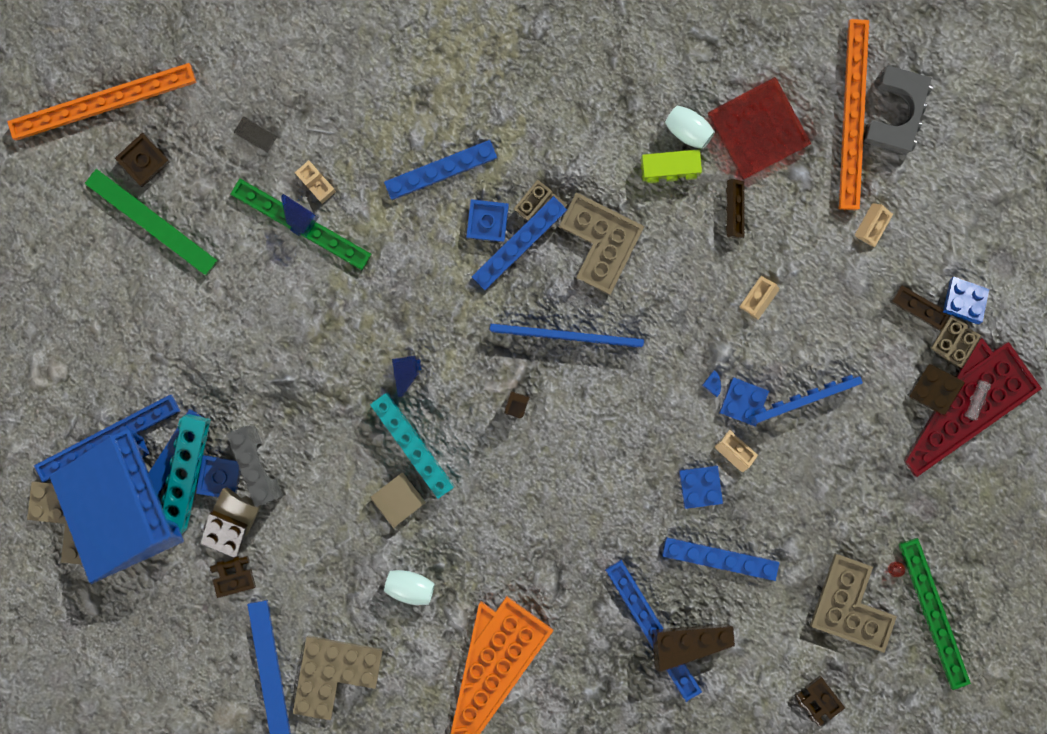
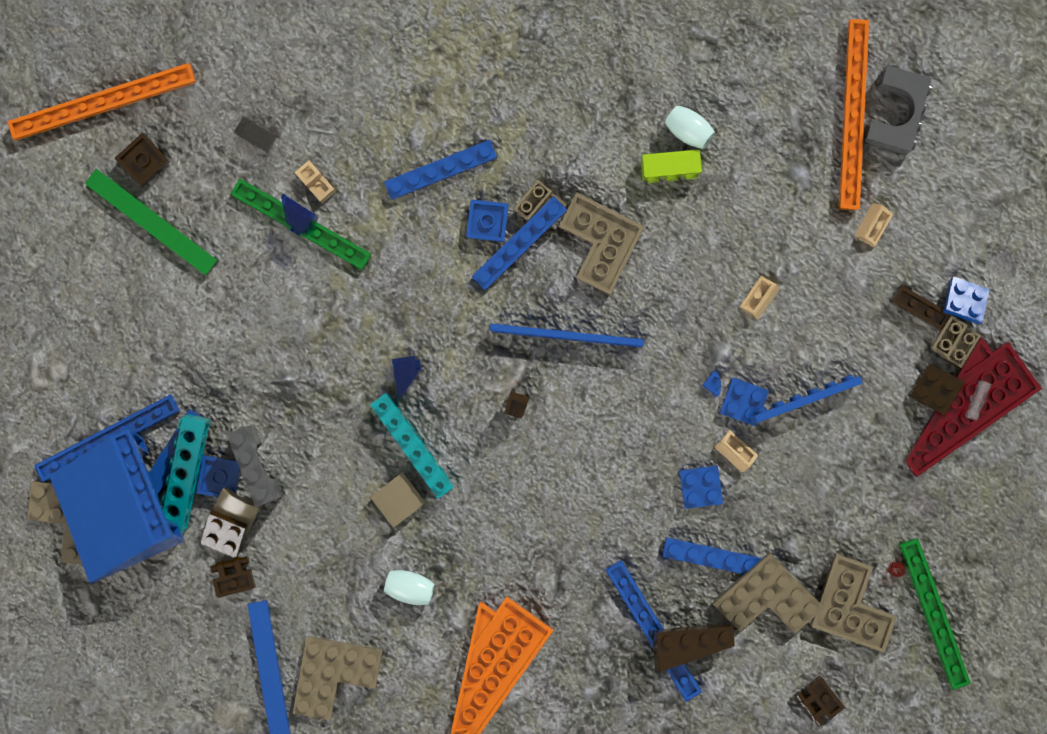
(735, 208): dark brown plate -> none
(759, 128): clear red plate -> none
(768, 586): none -> dark tan plate

